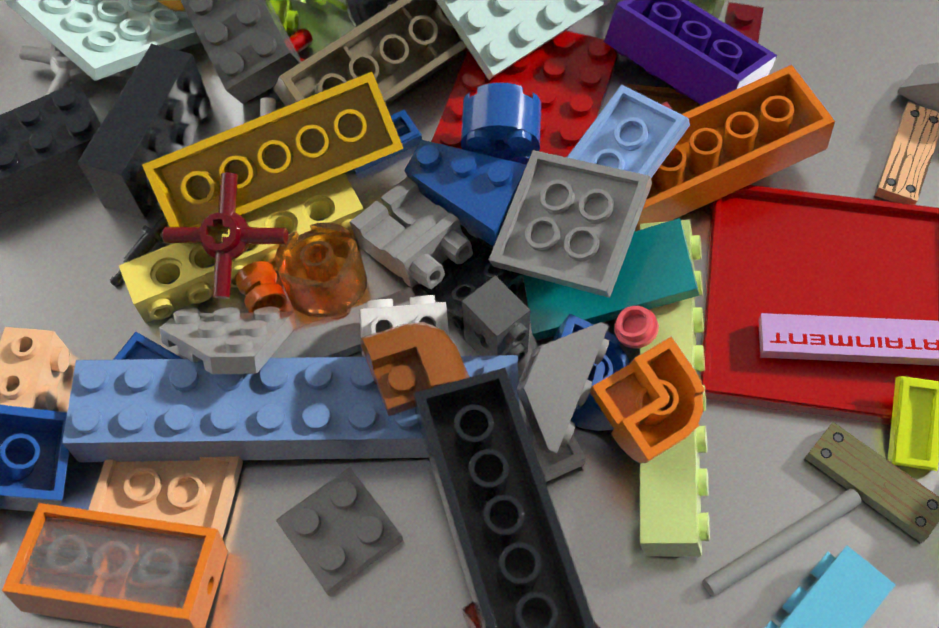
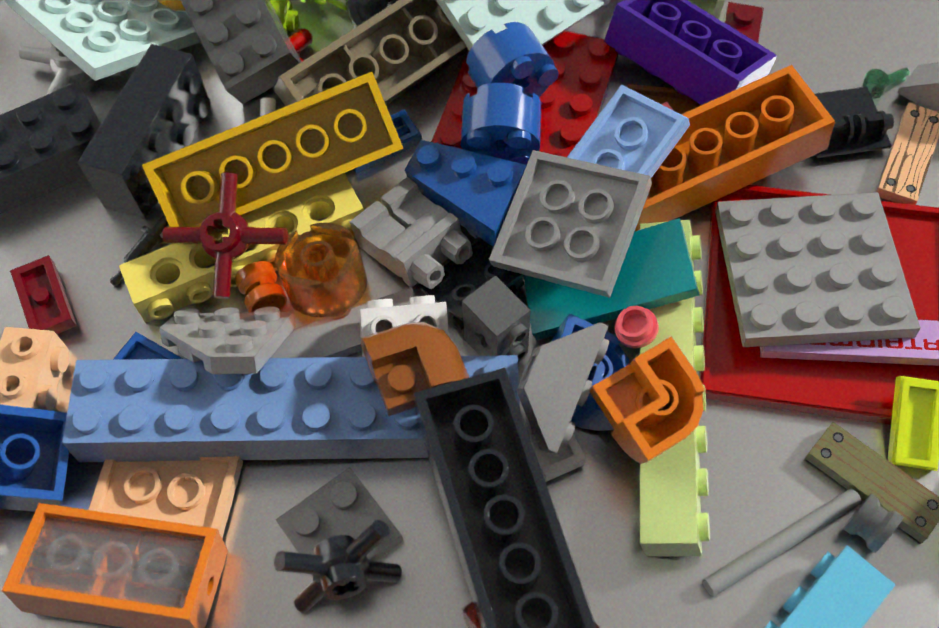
(43, 296): none -> dark red plate
(339, 566): none -> black bar
(512, 58): none -> blue brick
(814, 270): none -> light grey plate
(857, 122): none -> black hinge
(873, 523): none -> dark grey wheel
(882, 79): none -> clear green hand

